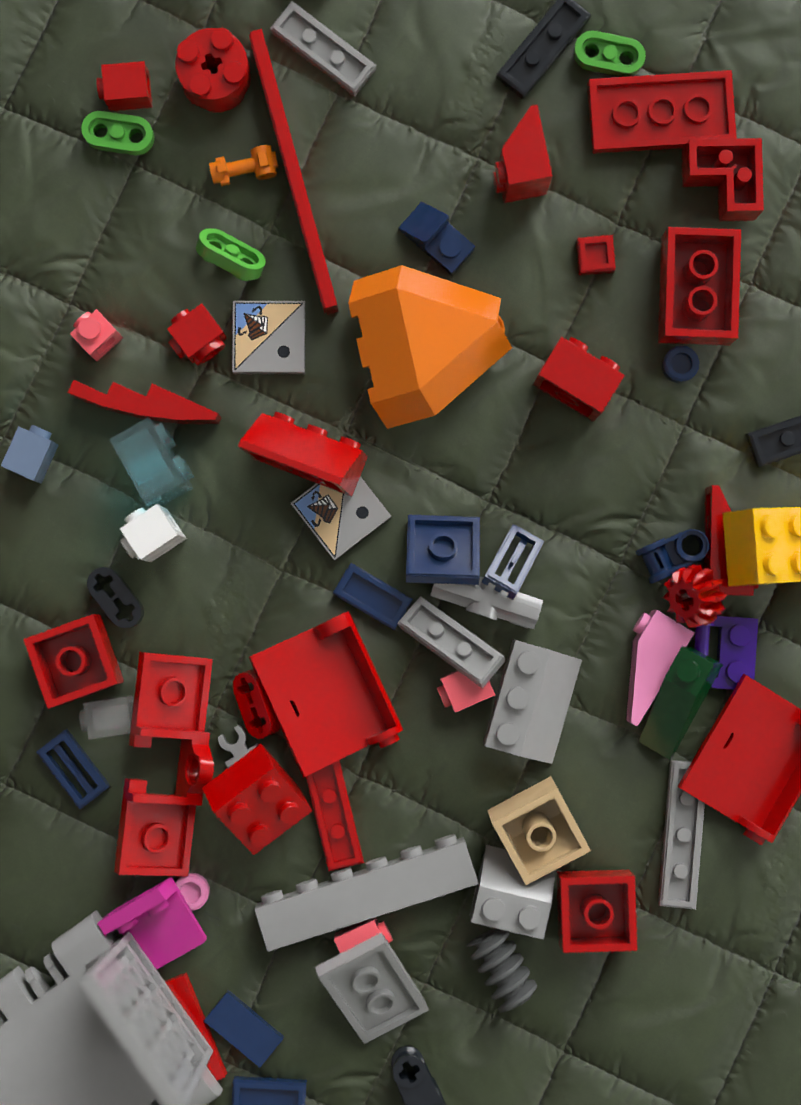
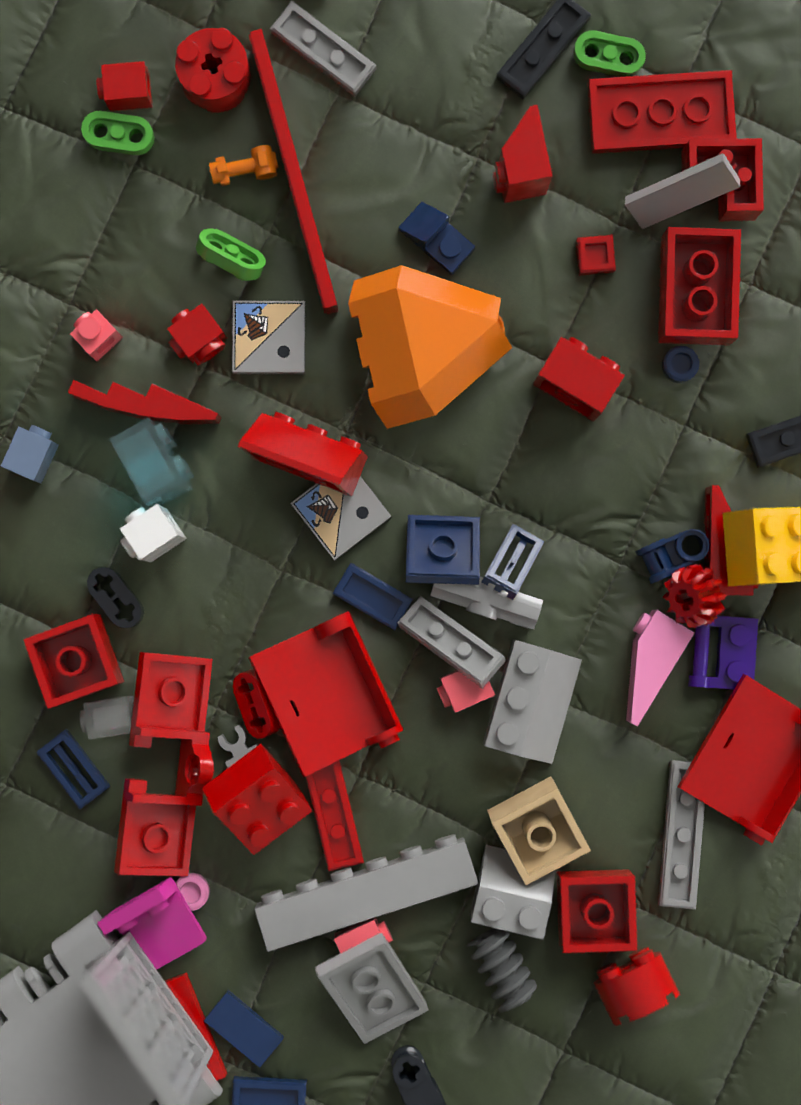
(636, 986): none -> red brick
(679, 700): dark green slope -> none
(682, 191): none -> light grey tile

